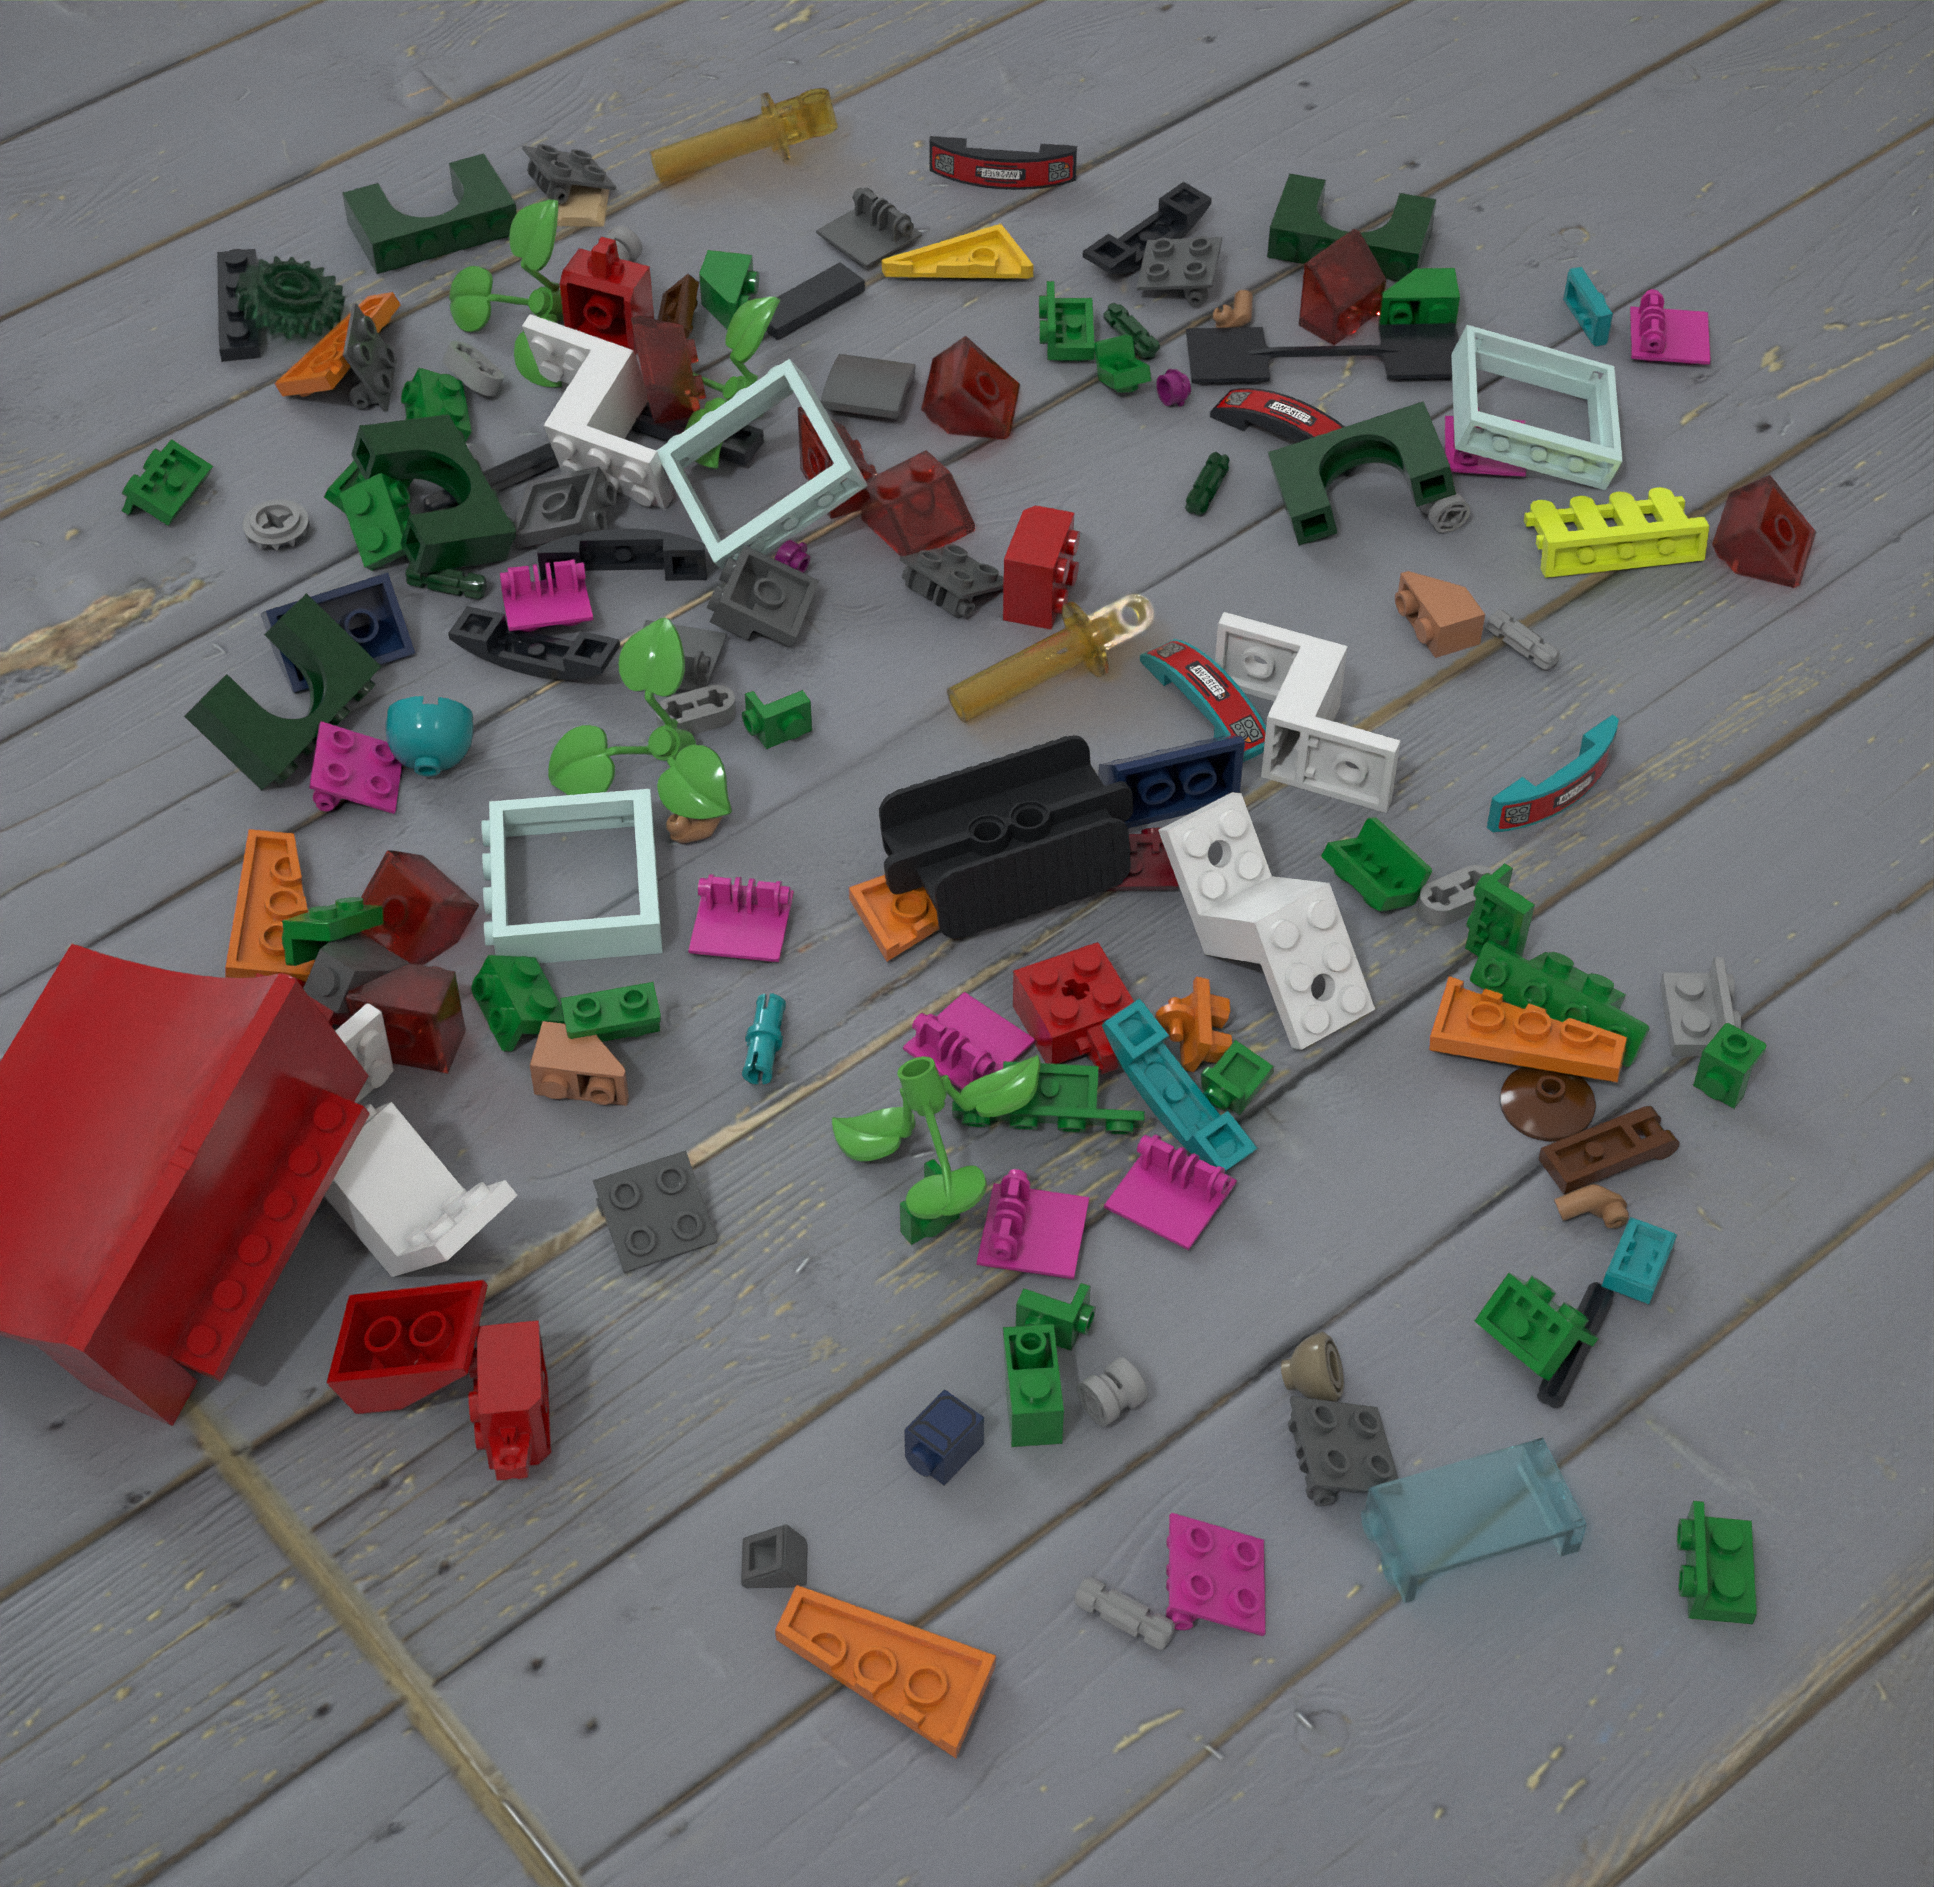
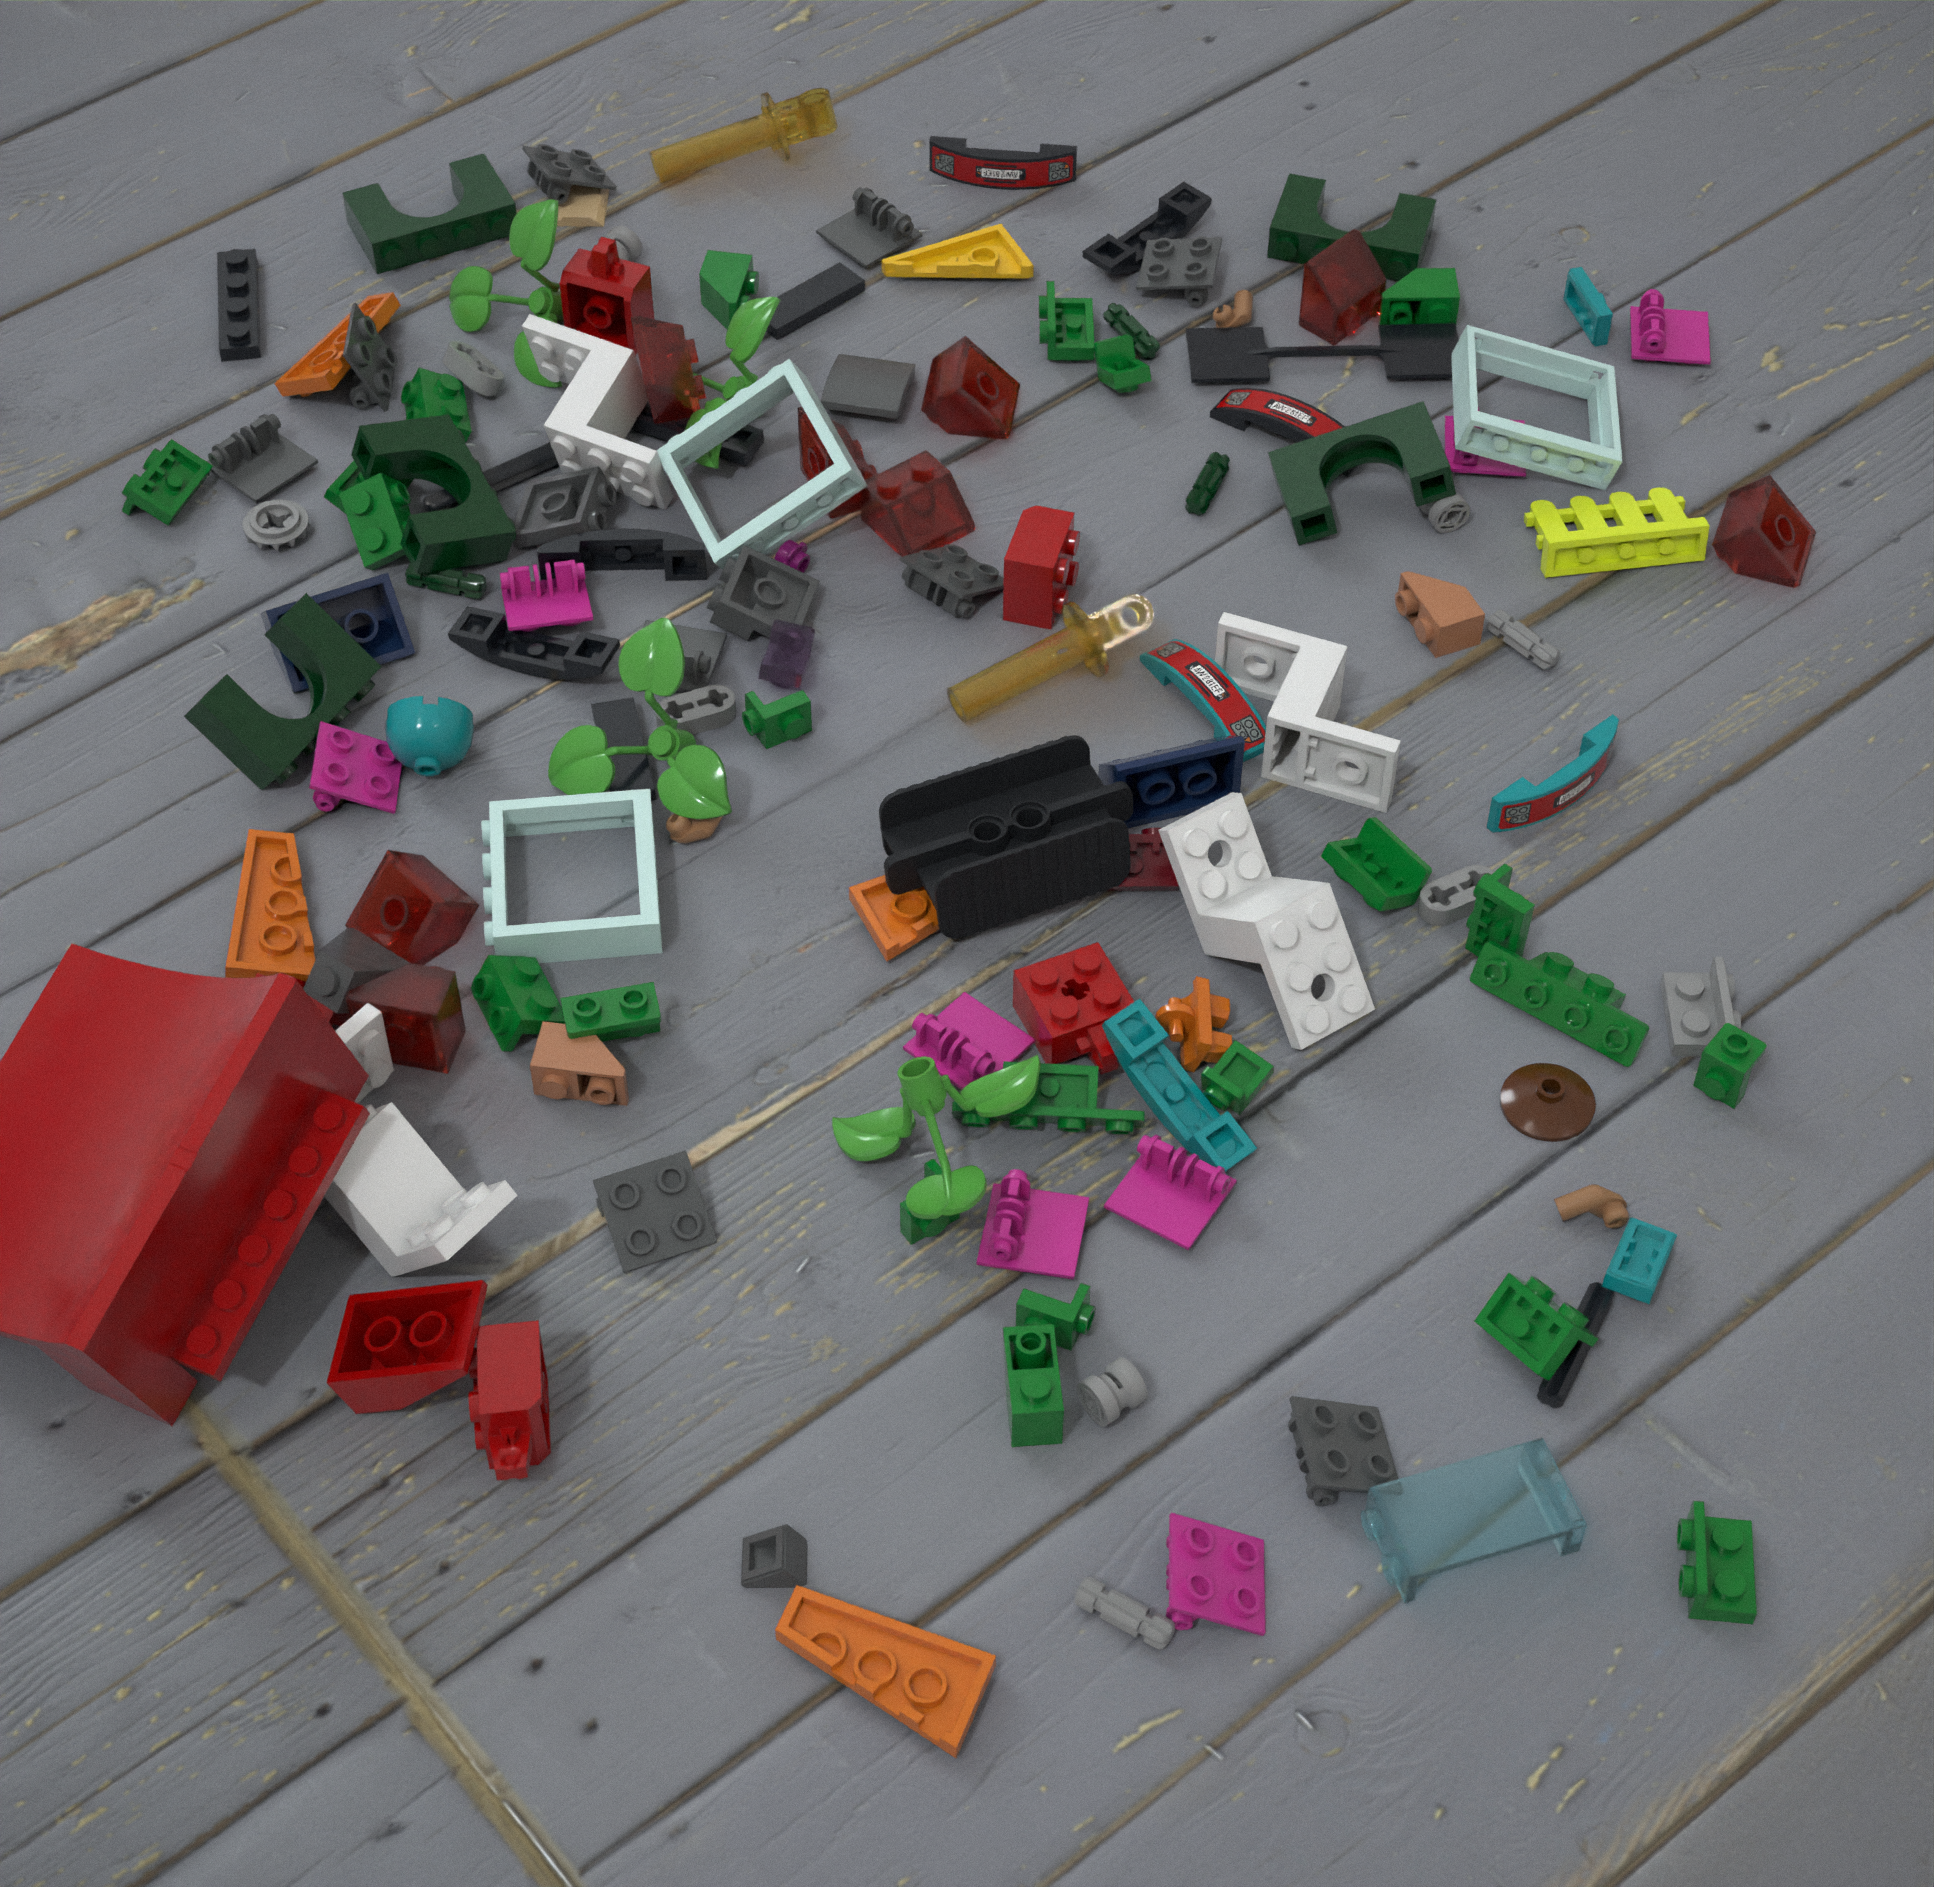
(259, 459): none -> dark grey hinge
(289, 297): clear green gear -> none
(311, 931): green bracket -> none
(622, 728): none -> black tile
(680, 303): reddish brown plate -> none
(741, 919): dark pink hinge -> none
(764, 1039): teal pin -> none
(787, 654): none -> clear purple bracket
(943, 1437): dark blue brick -> none
(1173, 387): magenta plate -> none
(1315, 1369): dark tan brick -> none
(1503, 1033): orange wing -> none
(1607, 1149): reddish brown plate -> none

